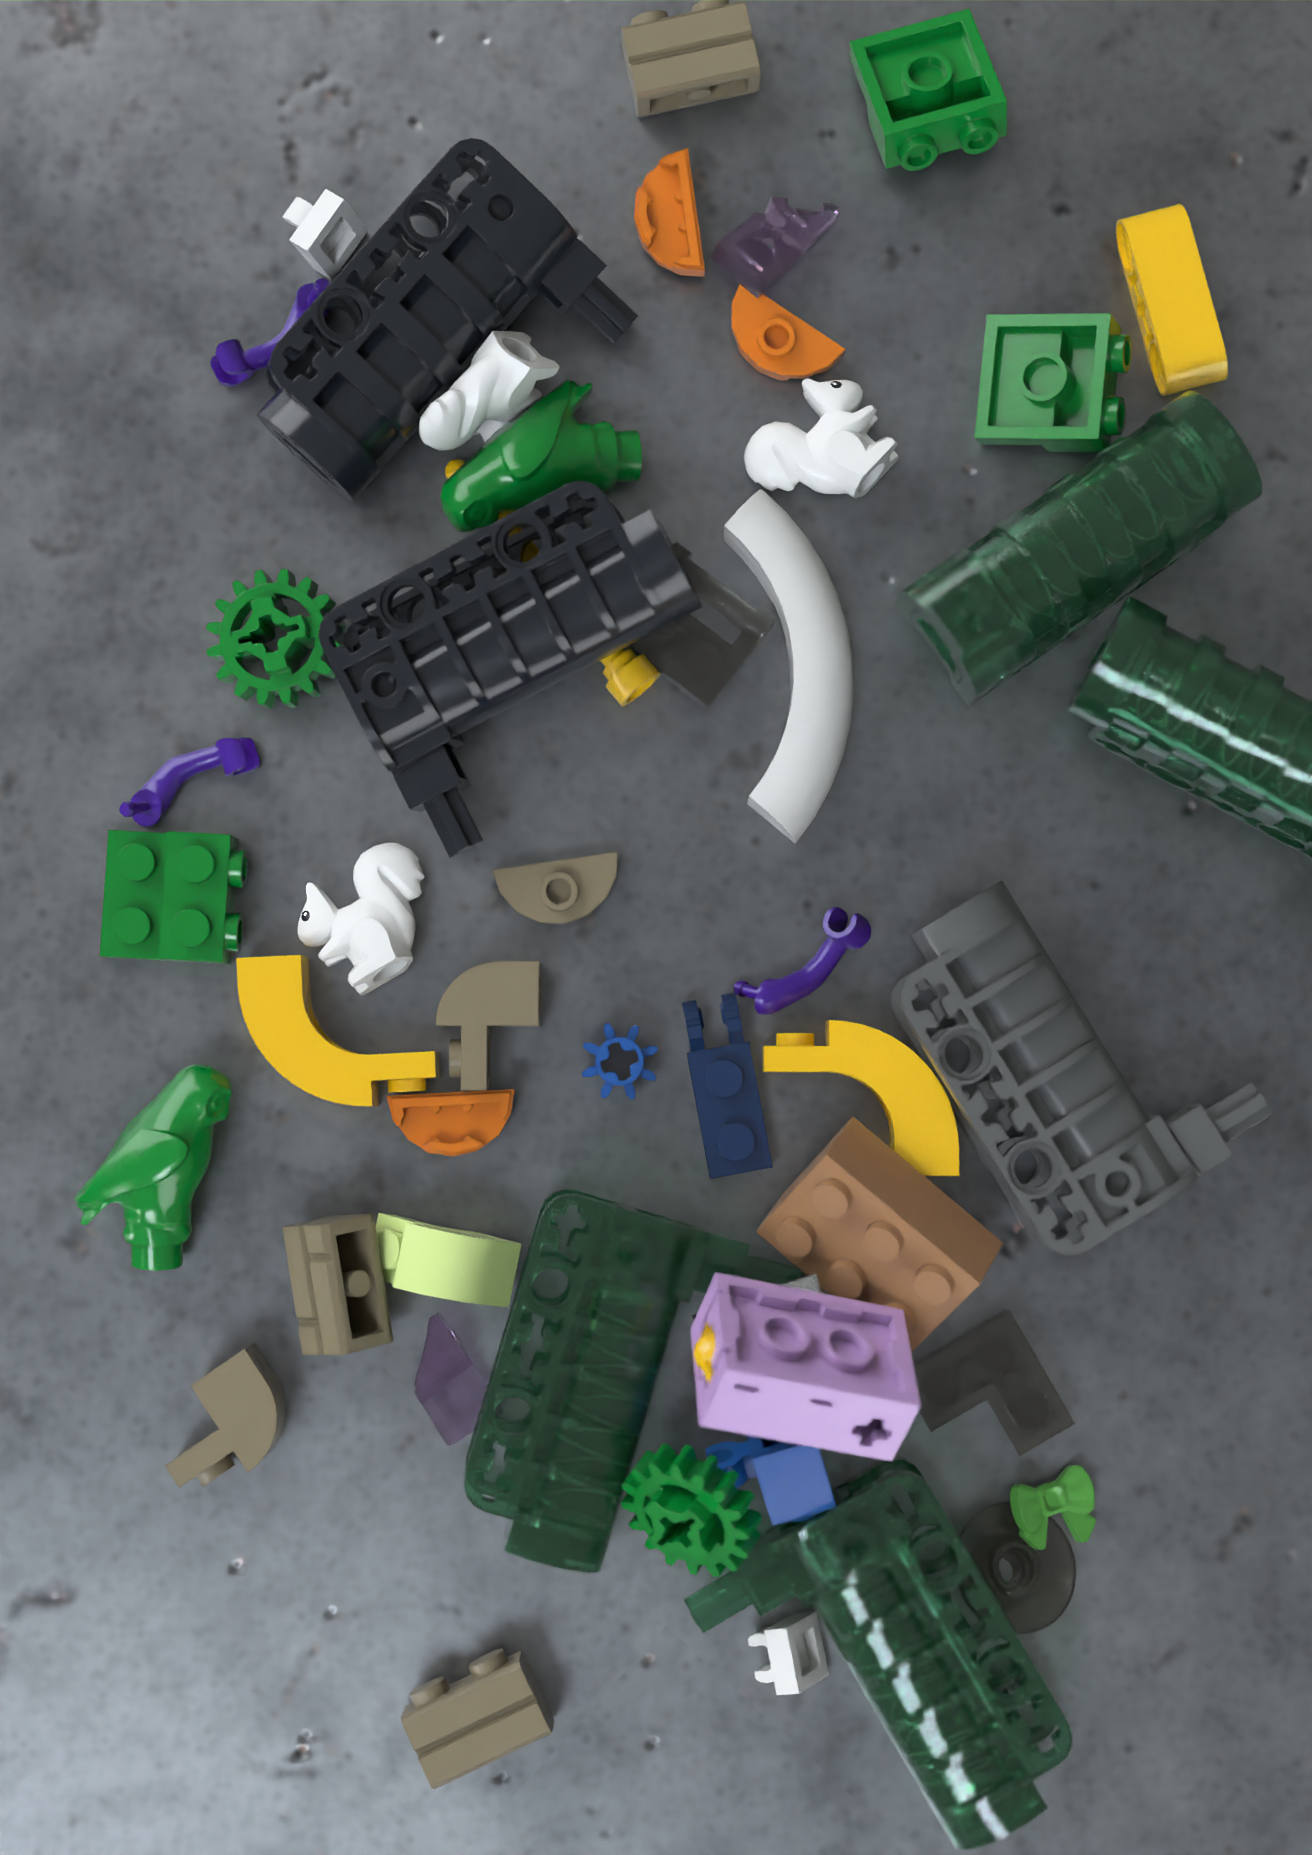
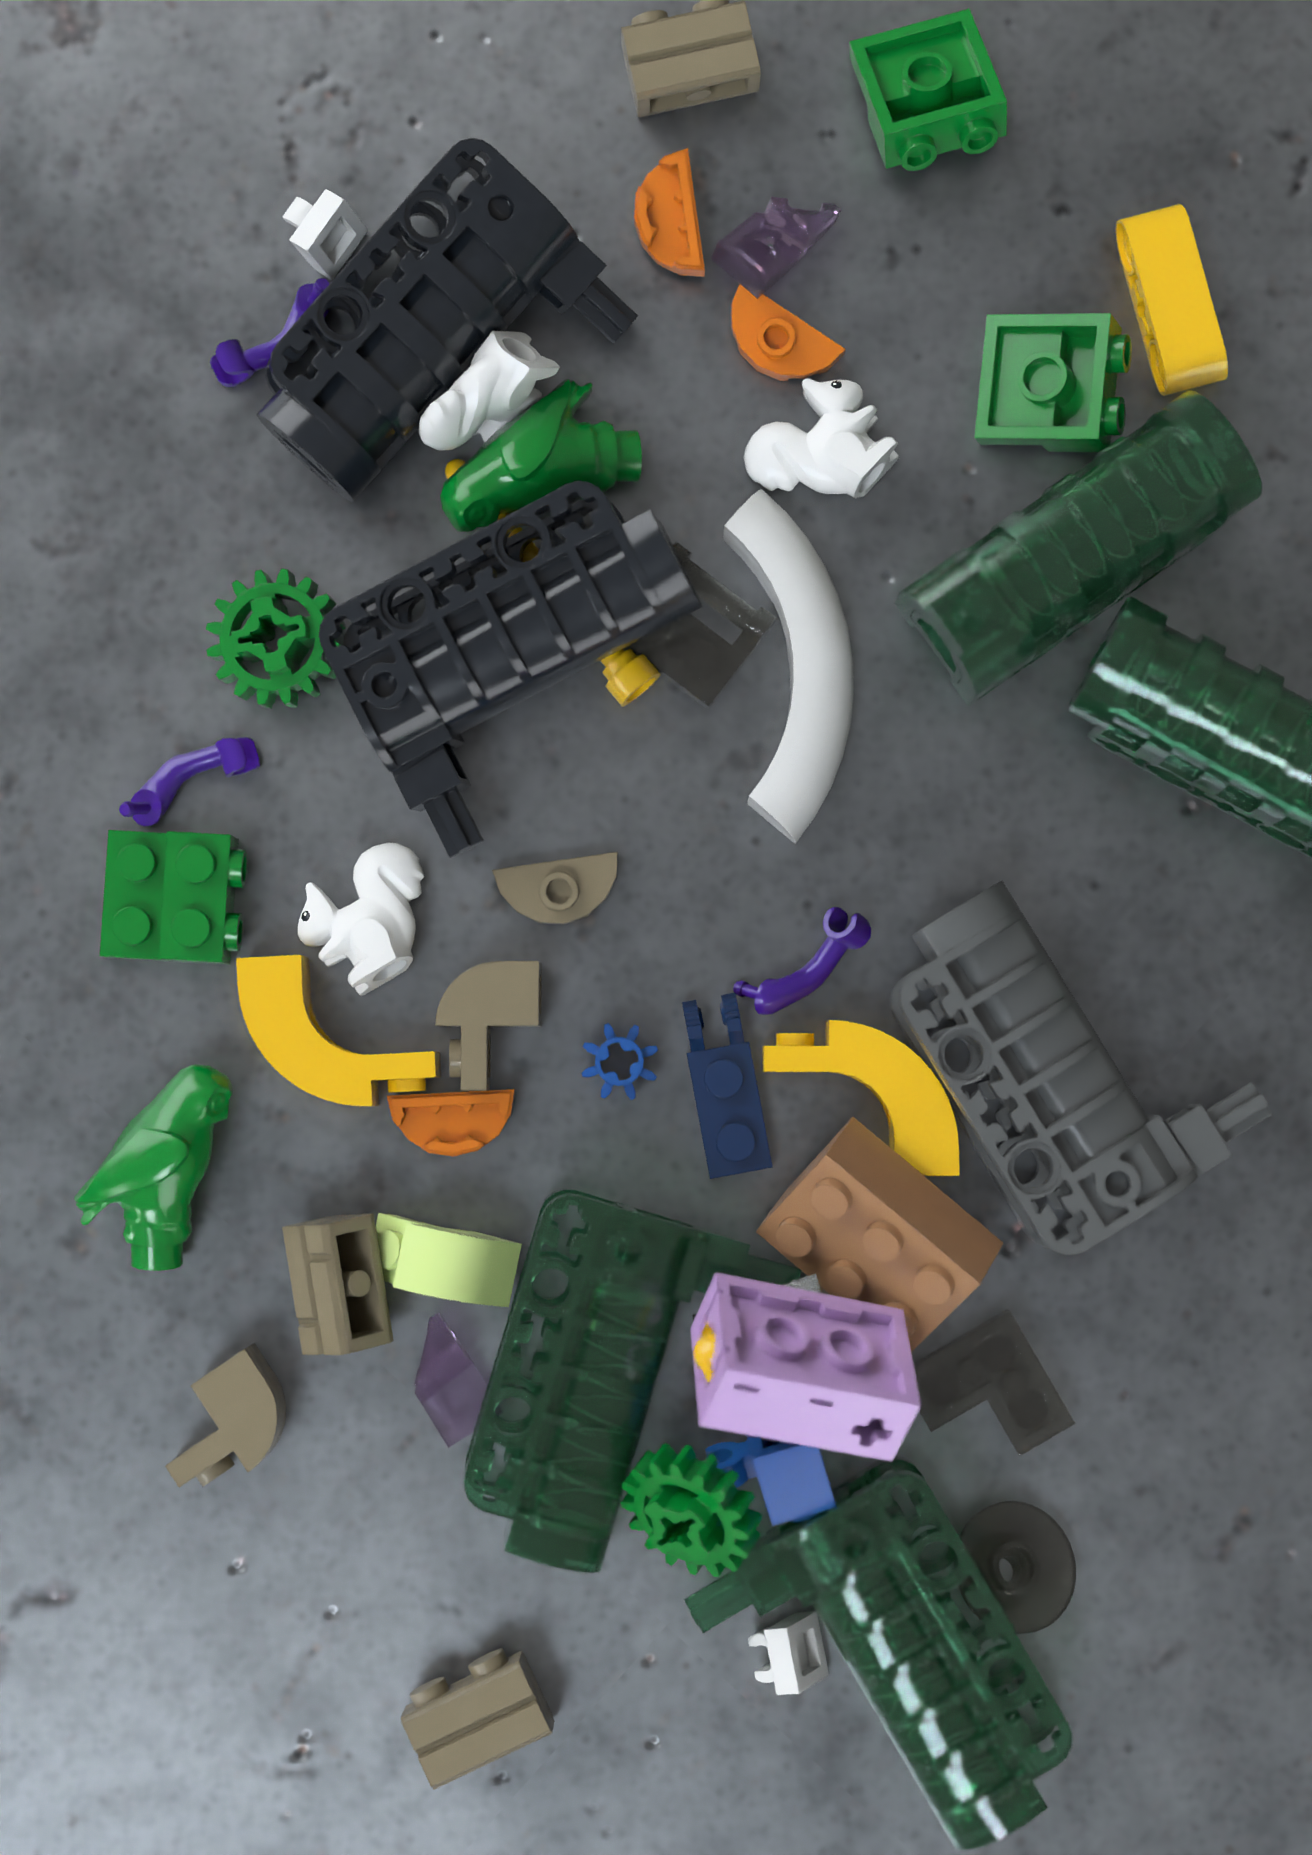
(1070, 1495): bright green piece -> none

